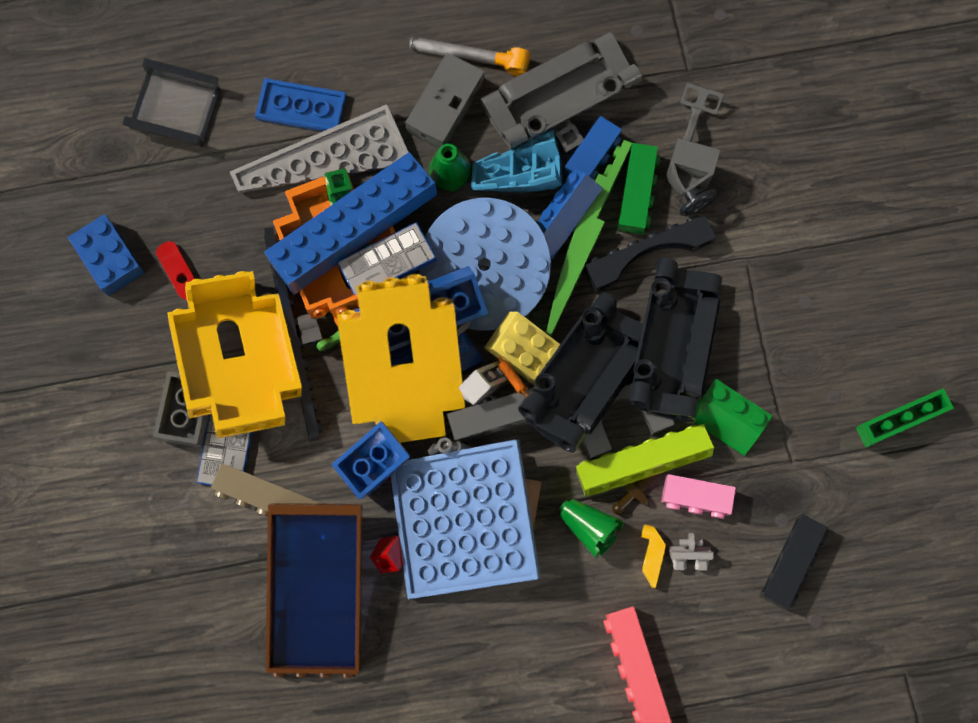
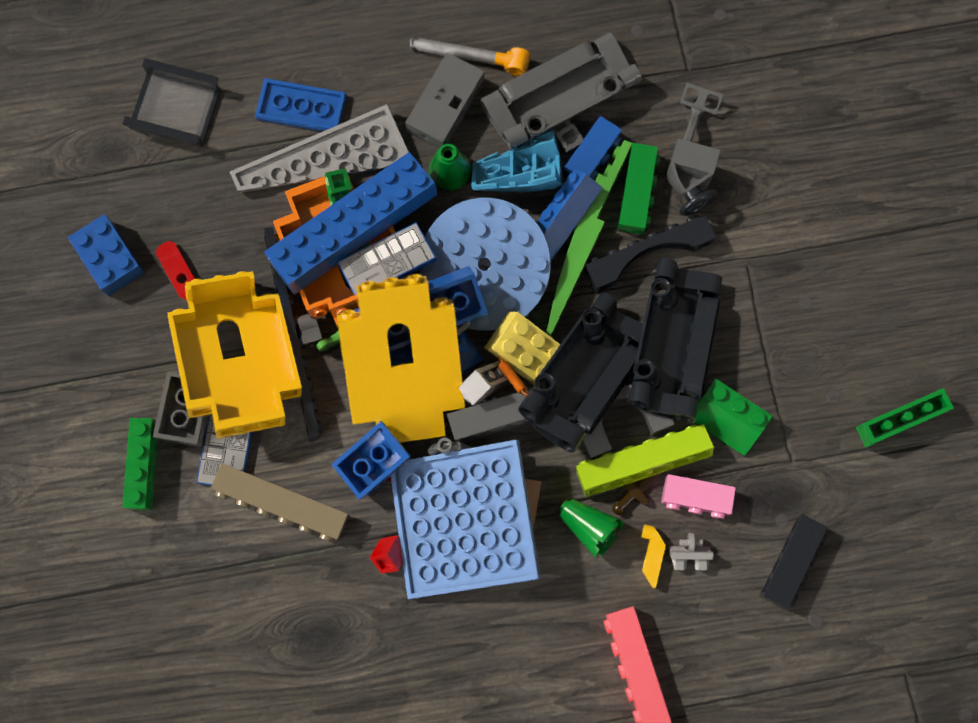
(140, 465): none -> green brick
(314, 589): clear blue window -> none

